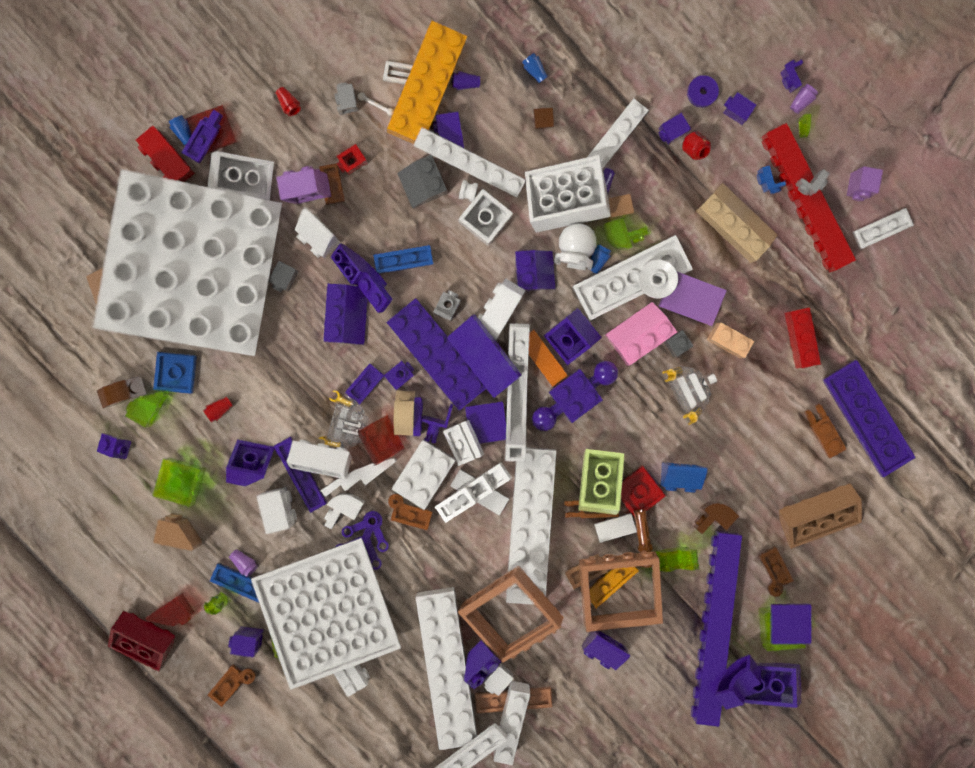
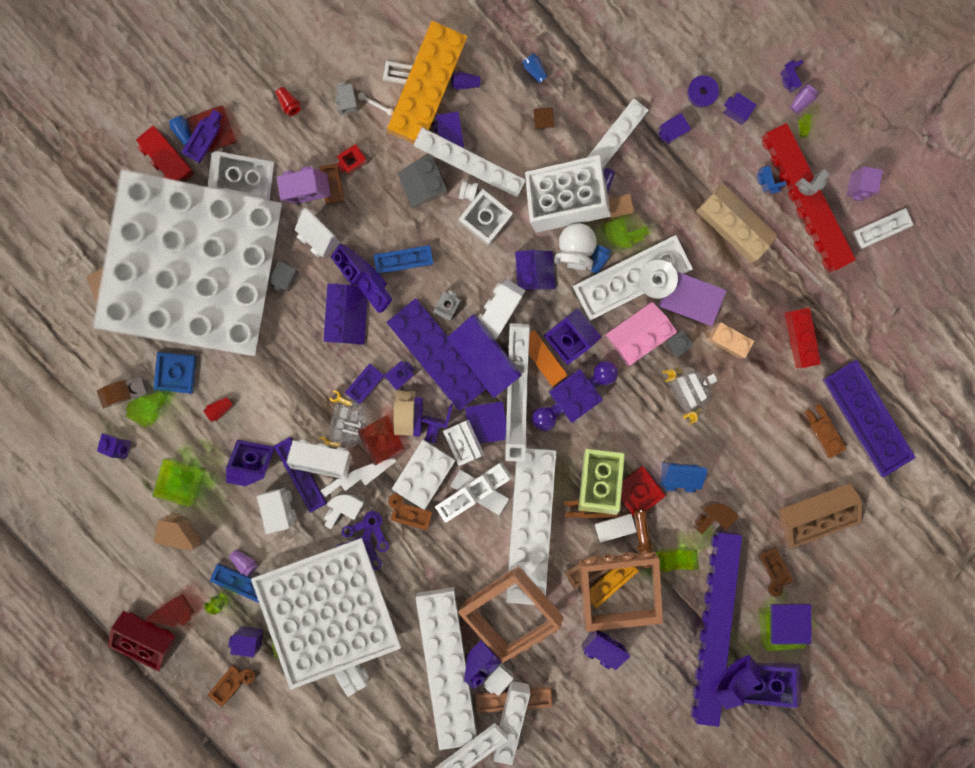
(696, 145): red head -> none

